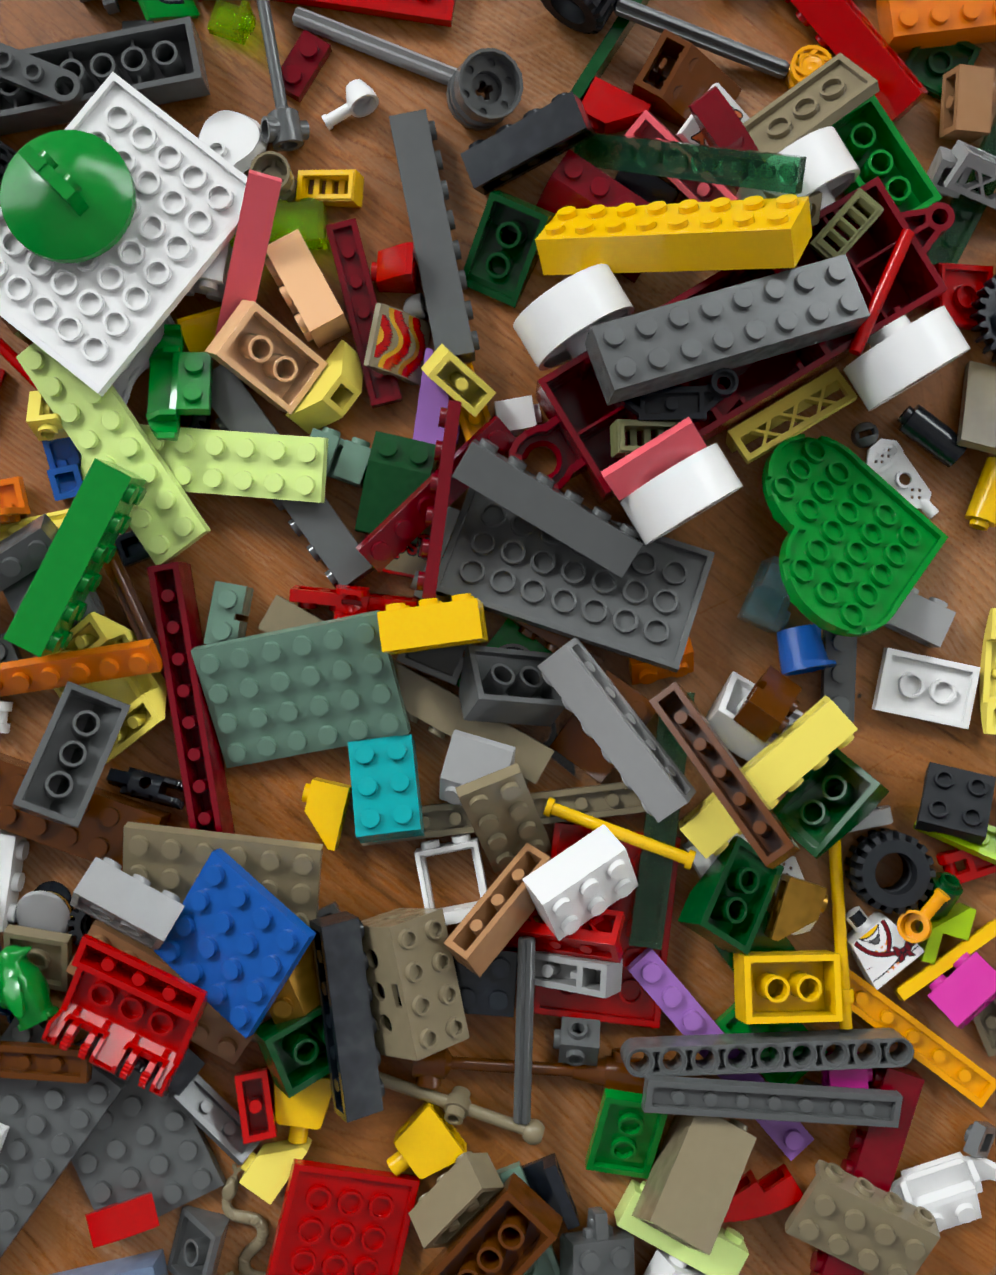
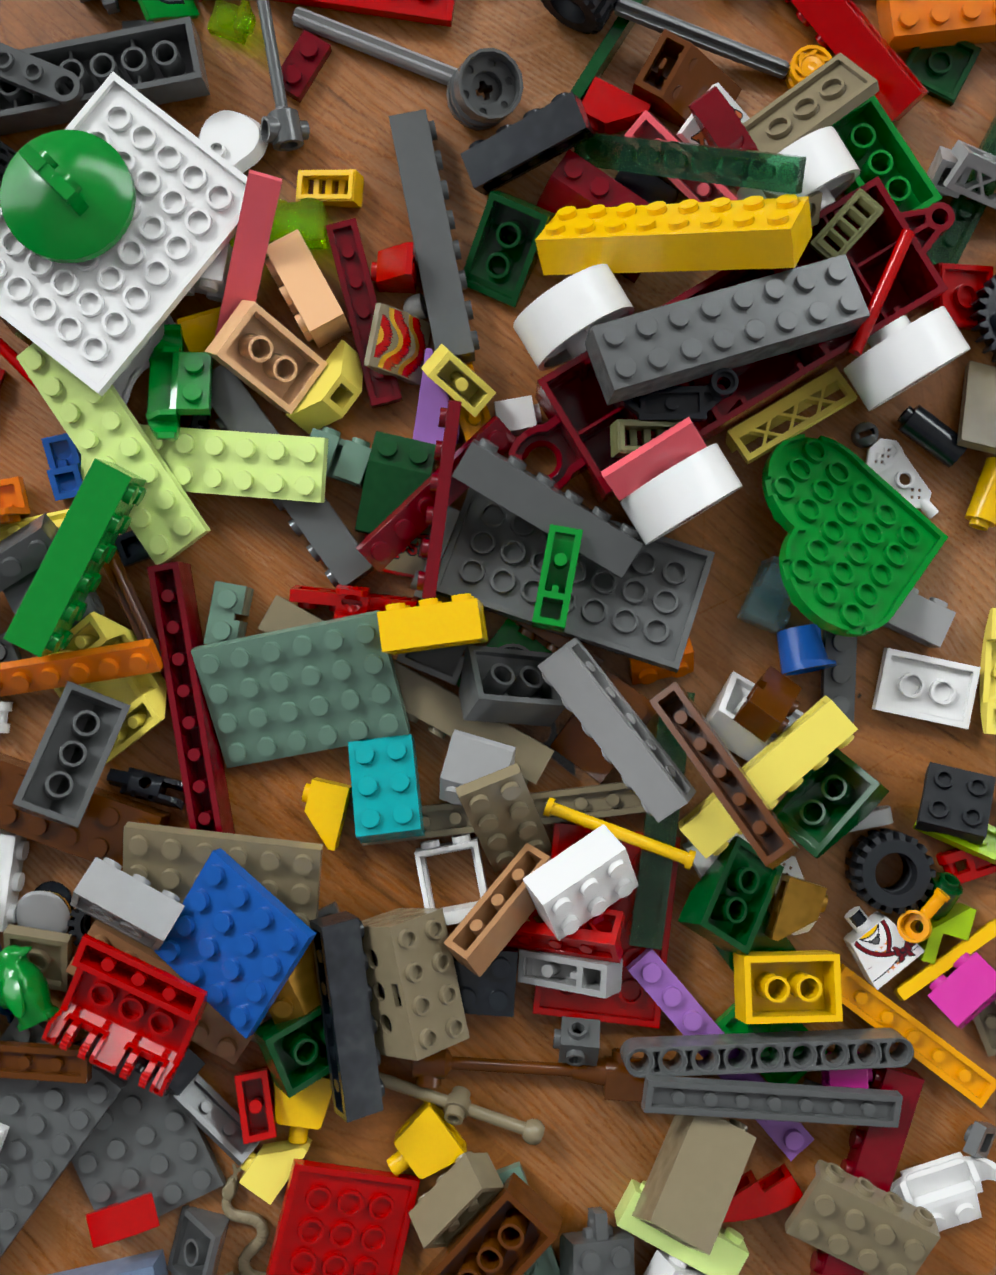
(42, 420): light yellow bracket -> none
(277, 166): dark tan wheel -> none
(360, 103): white bar -> none
(524, 1030): dark grey axle -> none
(549, 1183): black panel -> none
(557, 578): none -> green slope
(624, 1136): green plate -> none
(840, 931): yellow bar -> none
(966, 103): medium nougat brick -> none

